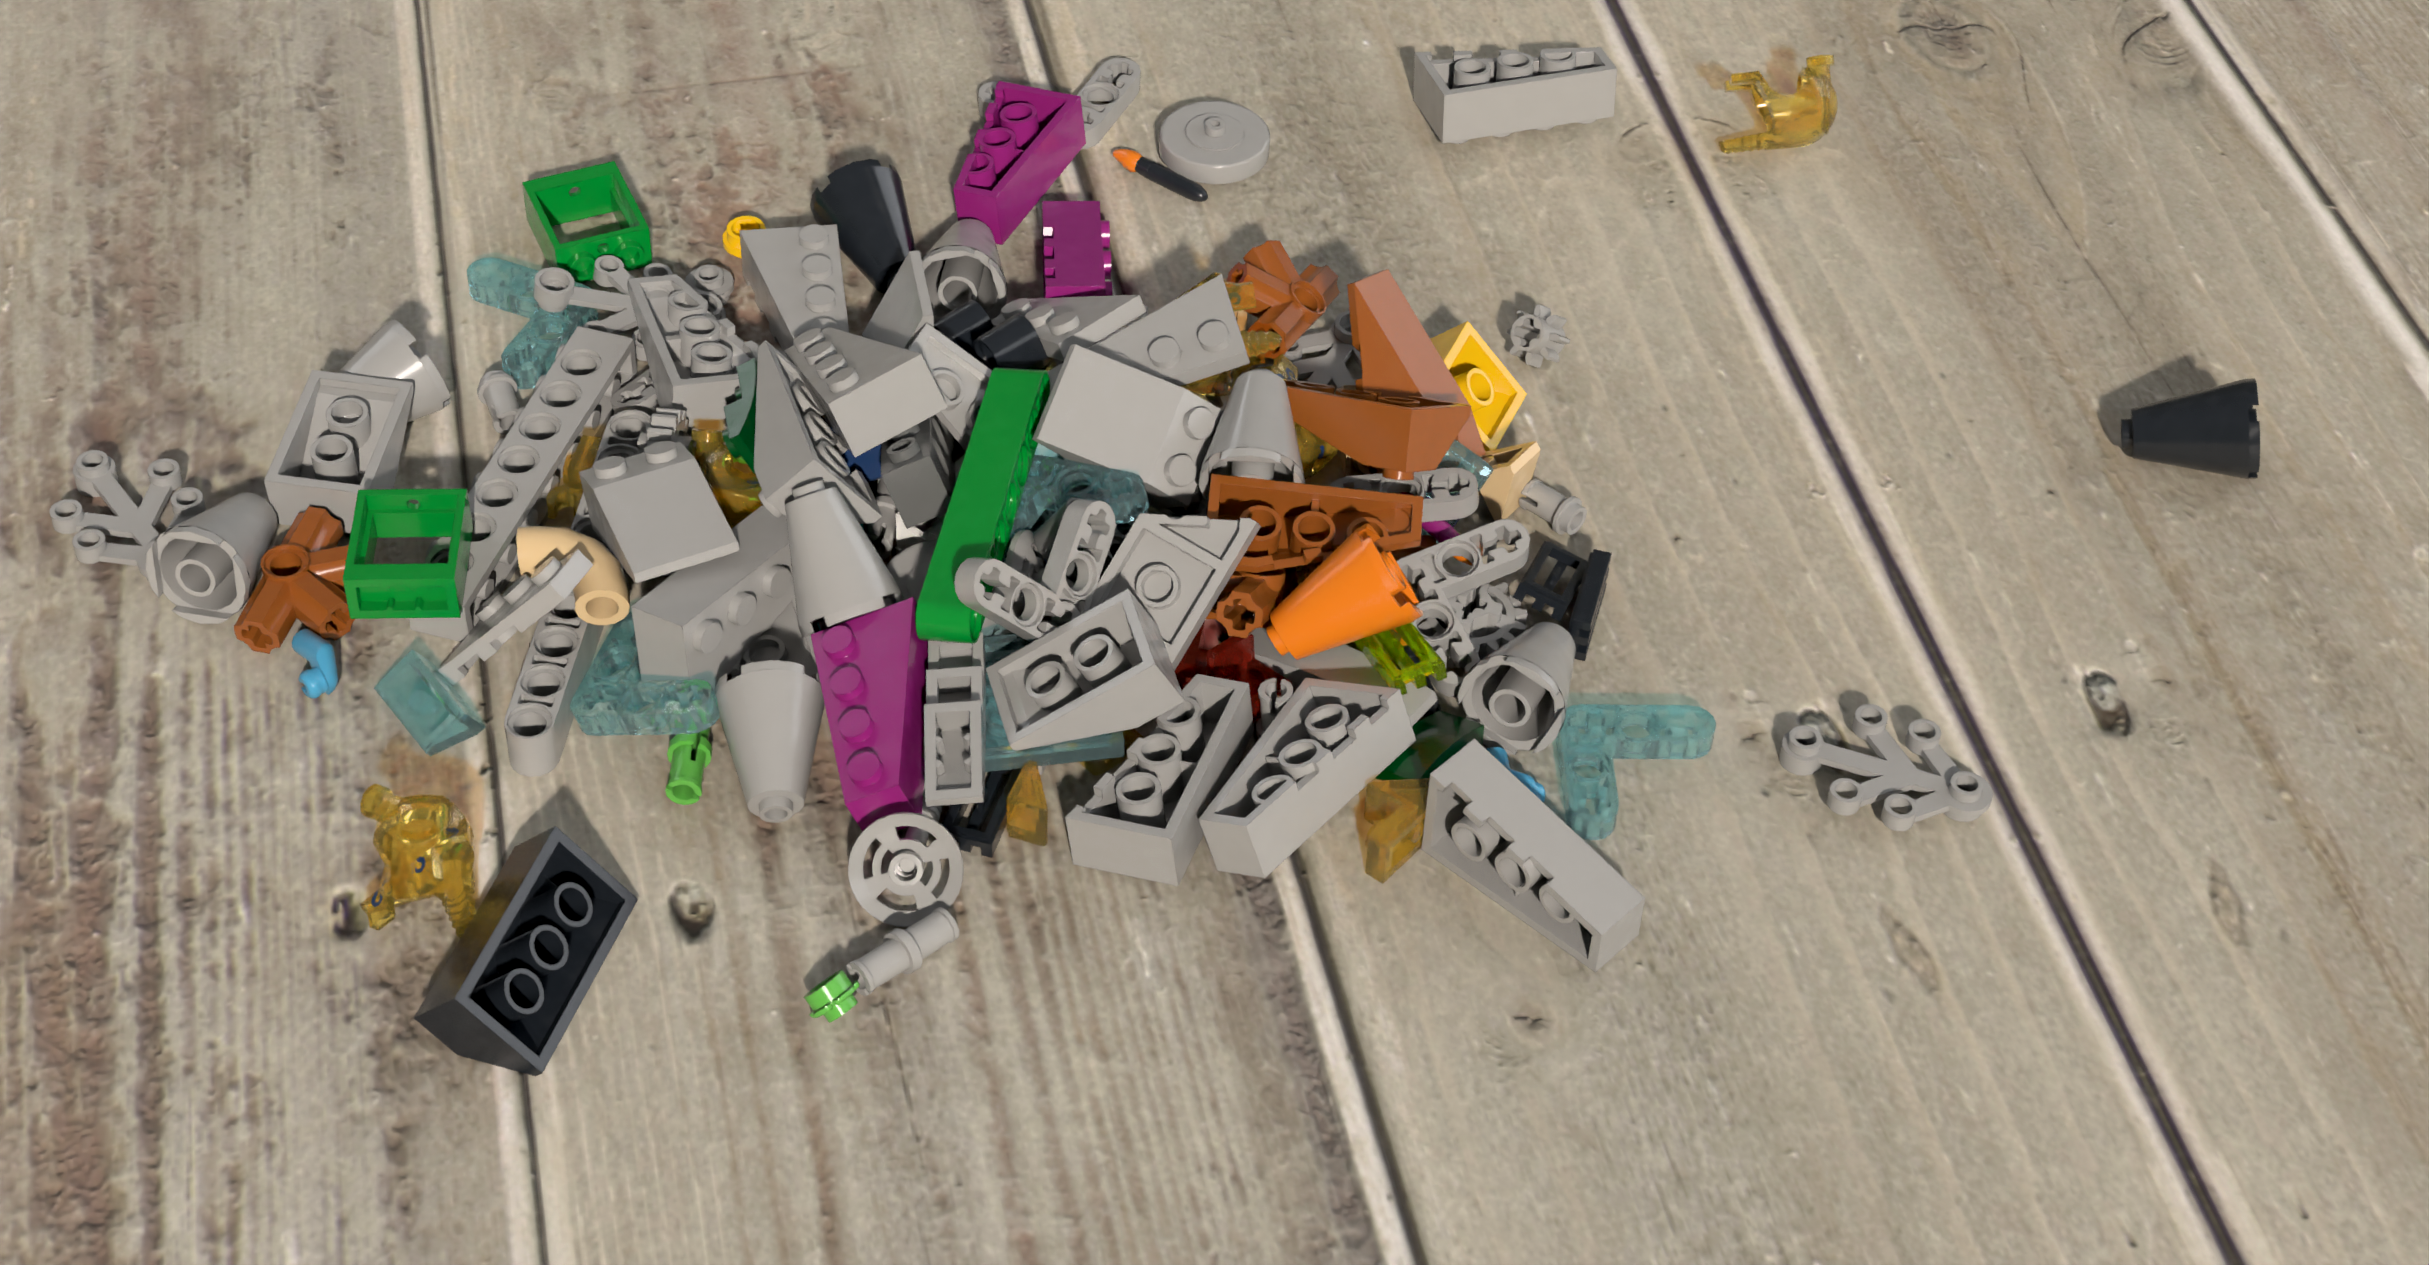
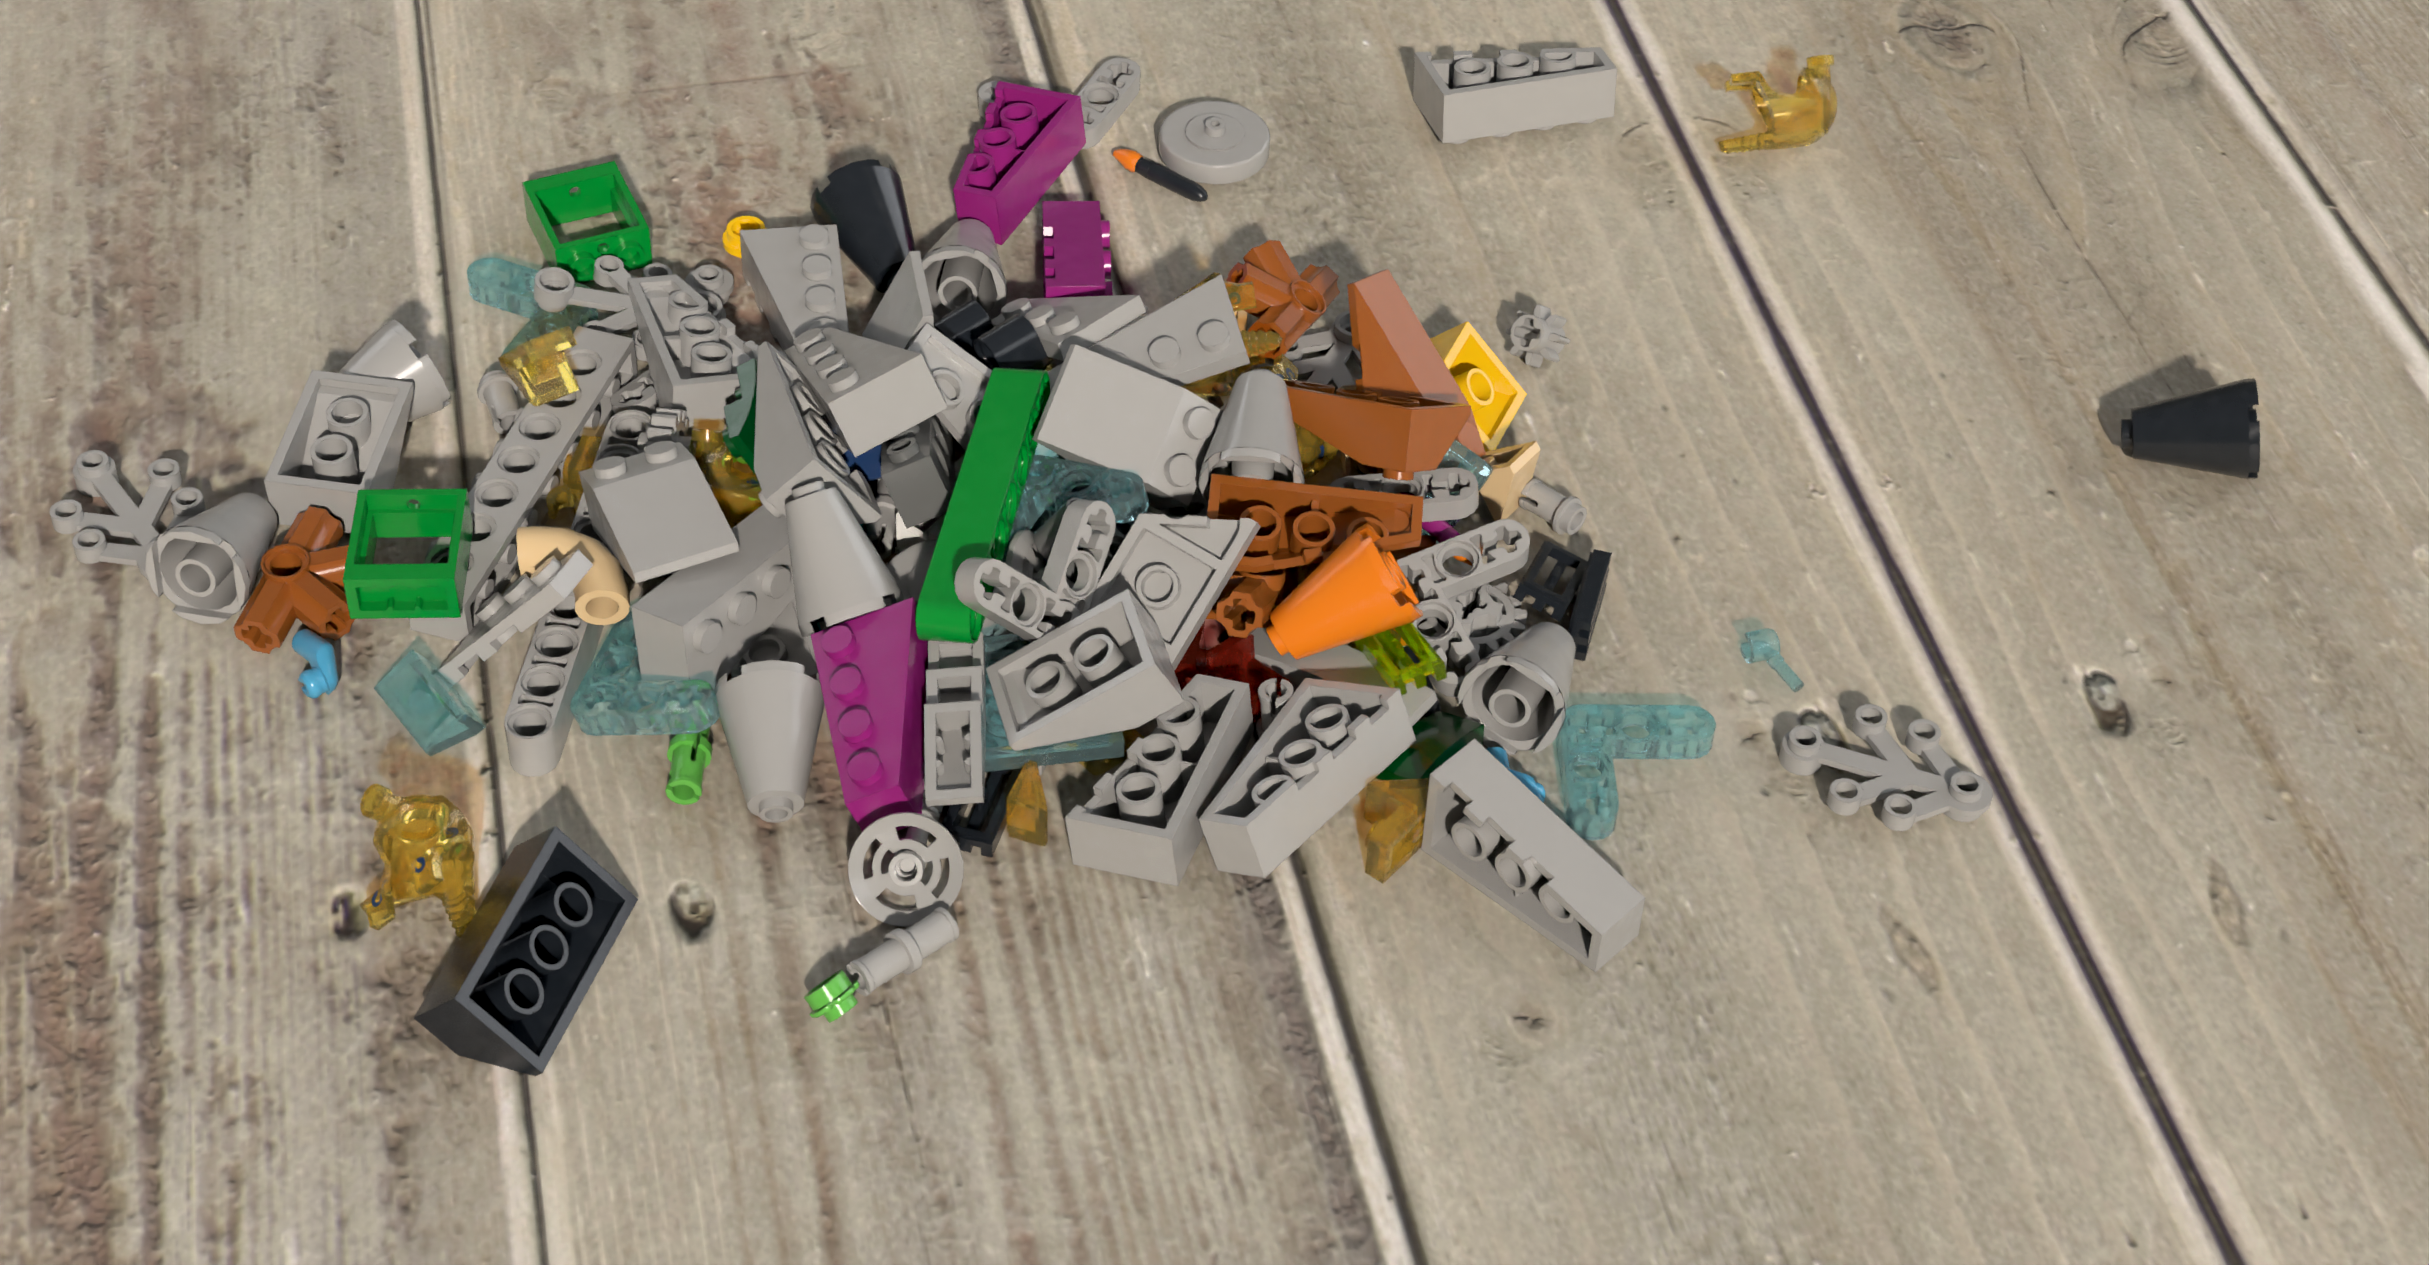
(542, 367): none -> clear yellow slope
(1765, 645): none -> clear light blue hand

